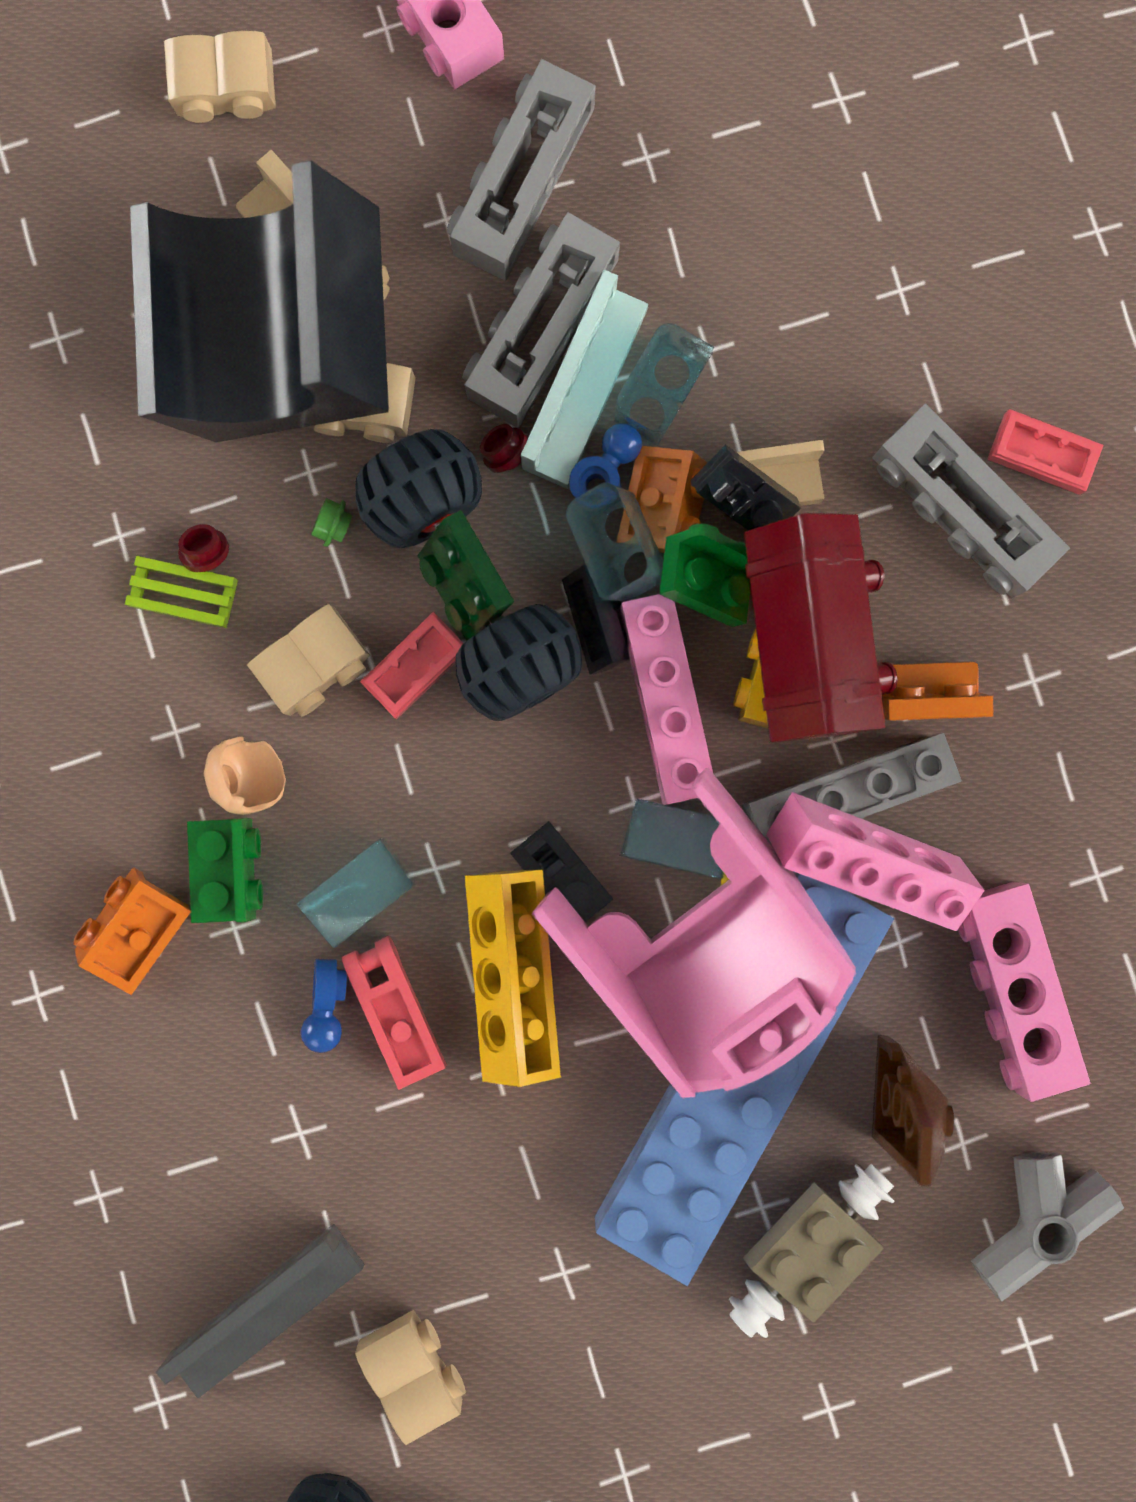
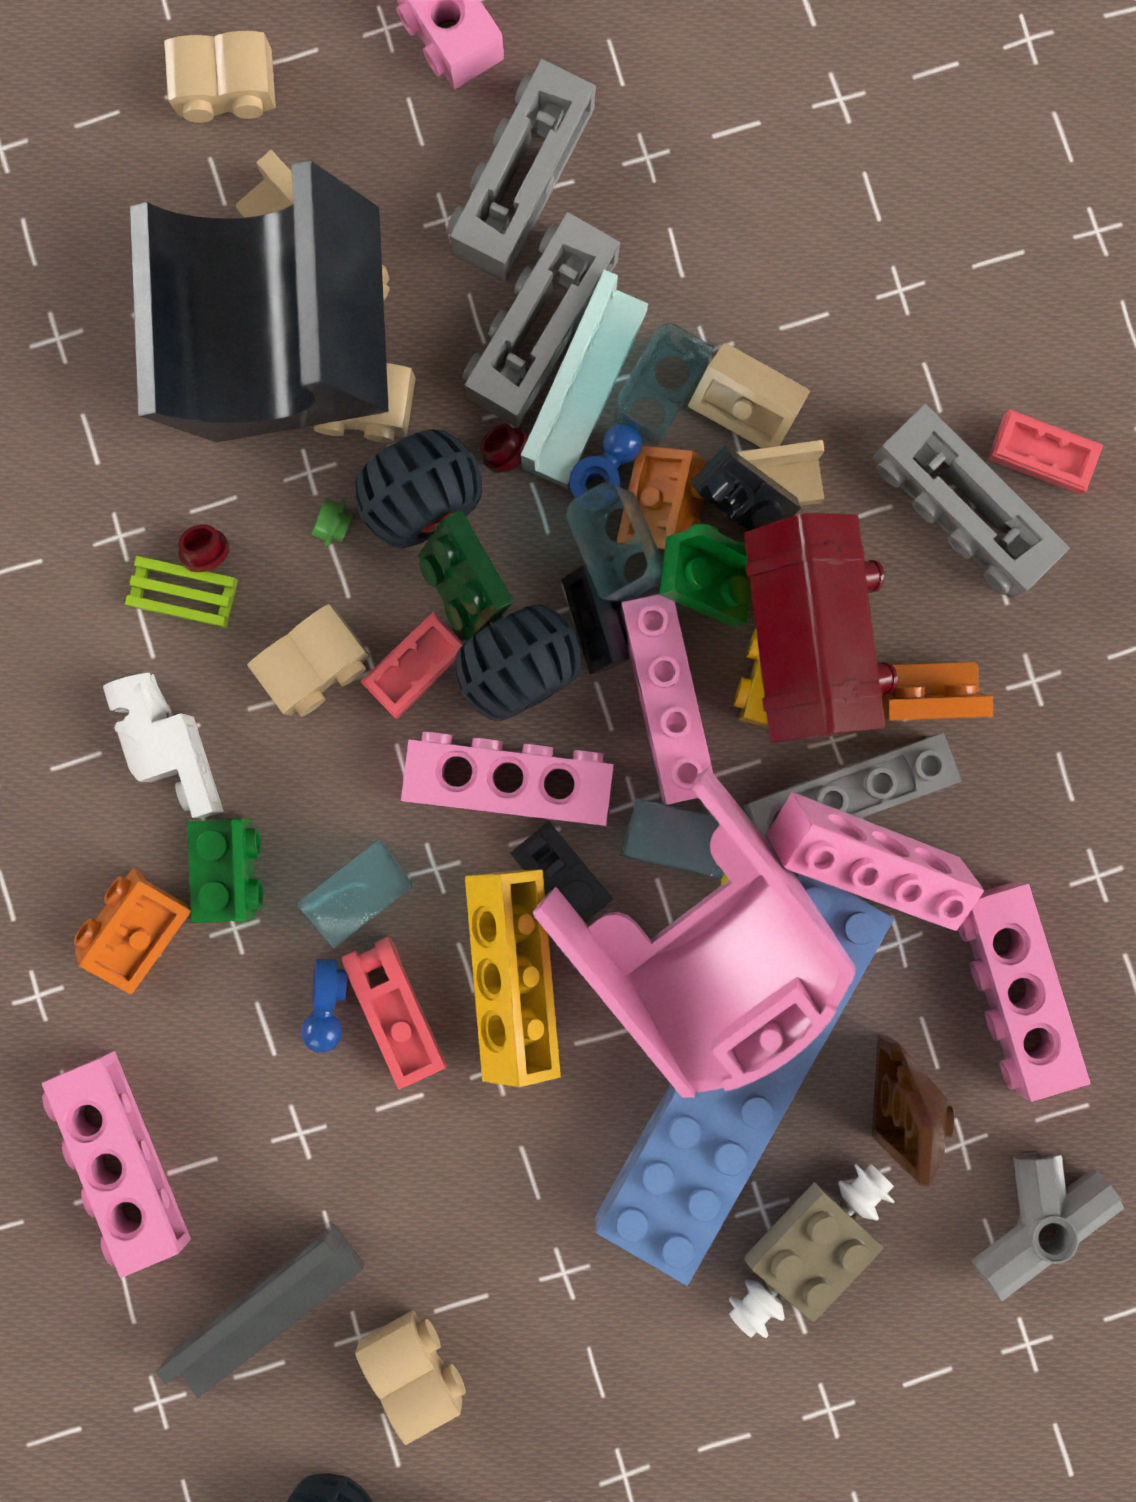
(142, 1179): none -> bright pink brick
(162, 745): none -> white plate
(244, 776): light nougat hair -> none
(426, 781): none -> bright pink brick
(748, 397): none -> tan panel

